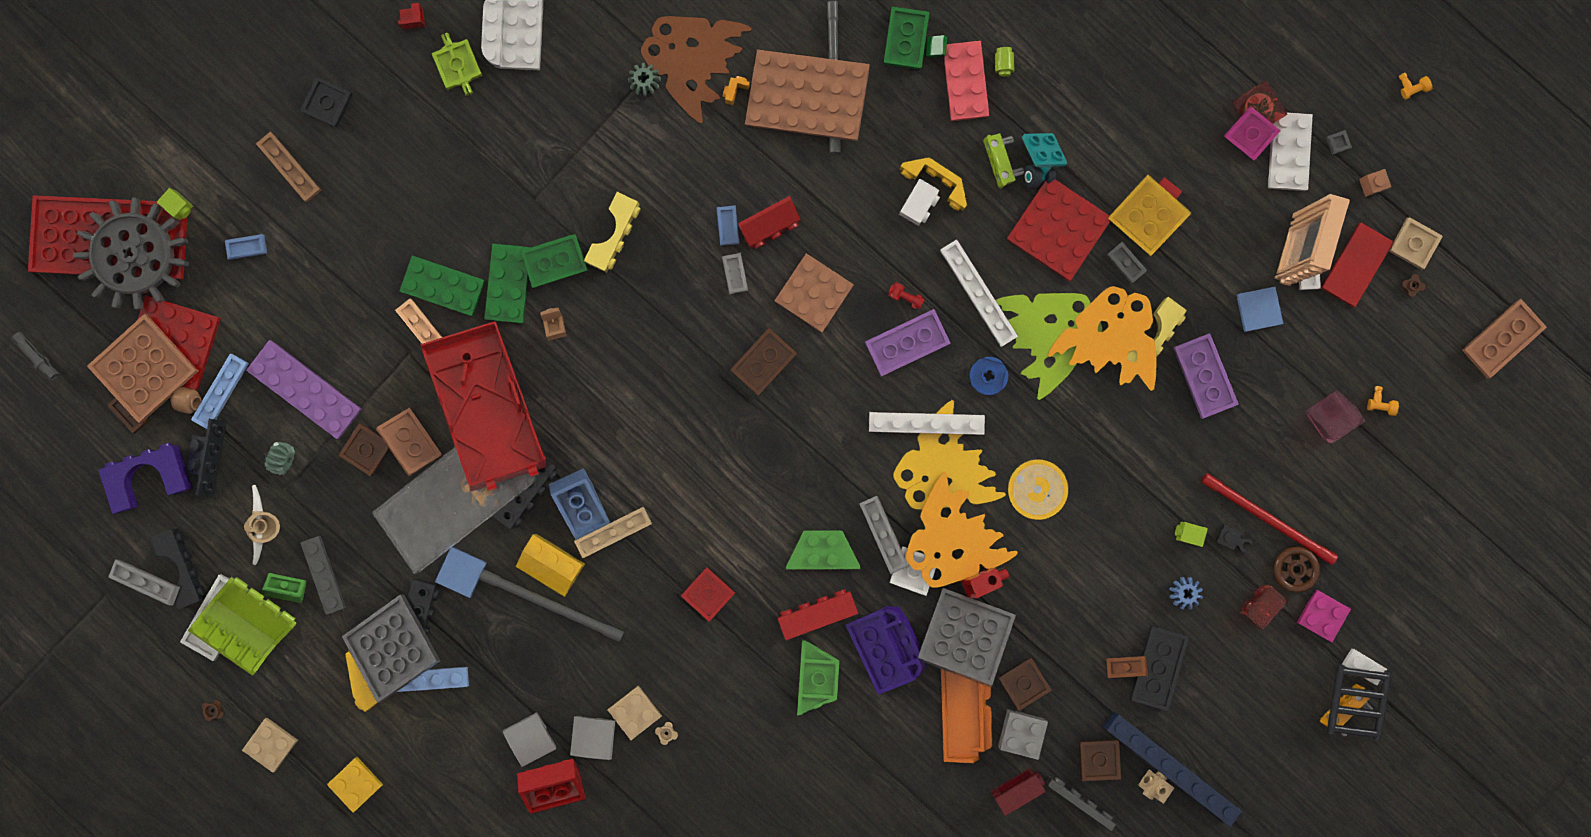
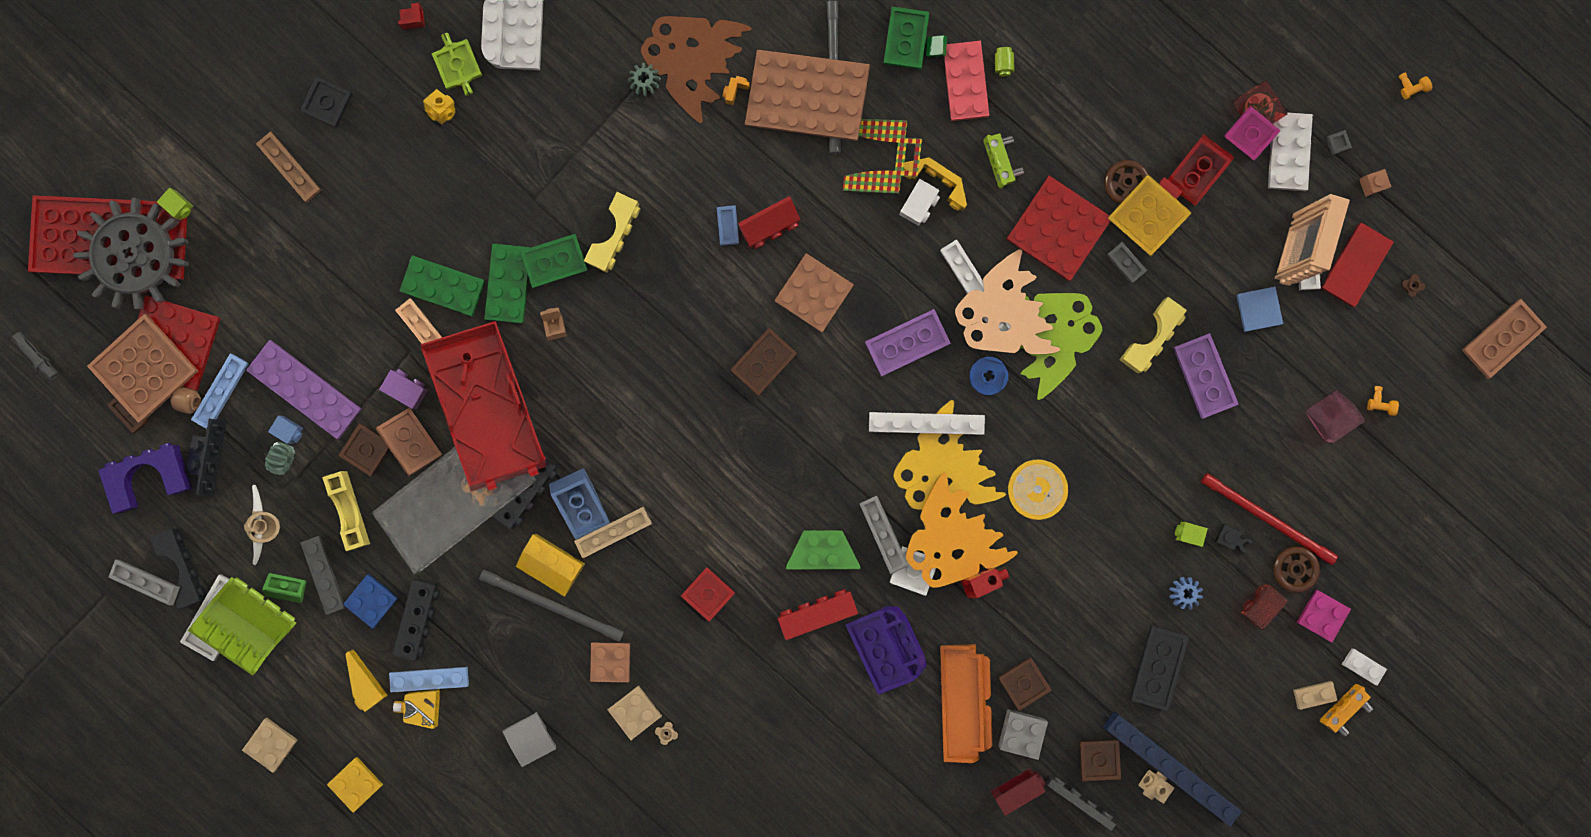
(208, 714): reddish brown plate -> none
(245, 247): medium blue tile -> none
(286, 430): none -> medium blue brick
(342, 494): none -> light yellow arch
(370, 601): none -> blue plate
(391, 648): flat silver plate -> none
(404, 389): none -> medium lavender brick
(420, 708): none -> yellow torso
(439, 106): none -> yellow brick
(460, 572): medium blue tile -> none
(550, 786): red slope -> none
(592, 738): light grey slope -> none
(610, 662): none -> nougat plate
(735, 273): light grey plate -> none
(817, 678): bright green wing -> none
(884, 180): none -> piece
(896, 292): red bar -> none
(966, 637): flat silver plate -> none
(1005, 307): none -> light nougat piece
(1045, 155): teal plate -> none
(1117, 340): light orange piece -> none
(1118, 168): none -> reddish brown plate
(1127, 667): dark orange plate -> none
(1200, 169): none -> red slope
(1315, 695): none -> tan plate
(1378, 714): black bar -> none
(1415, 243): tan plate -> none

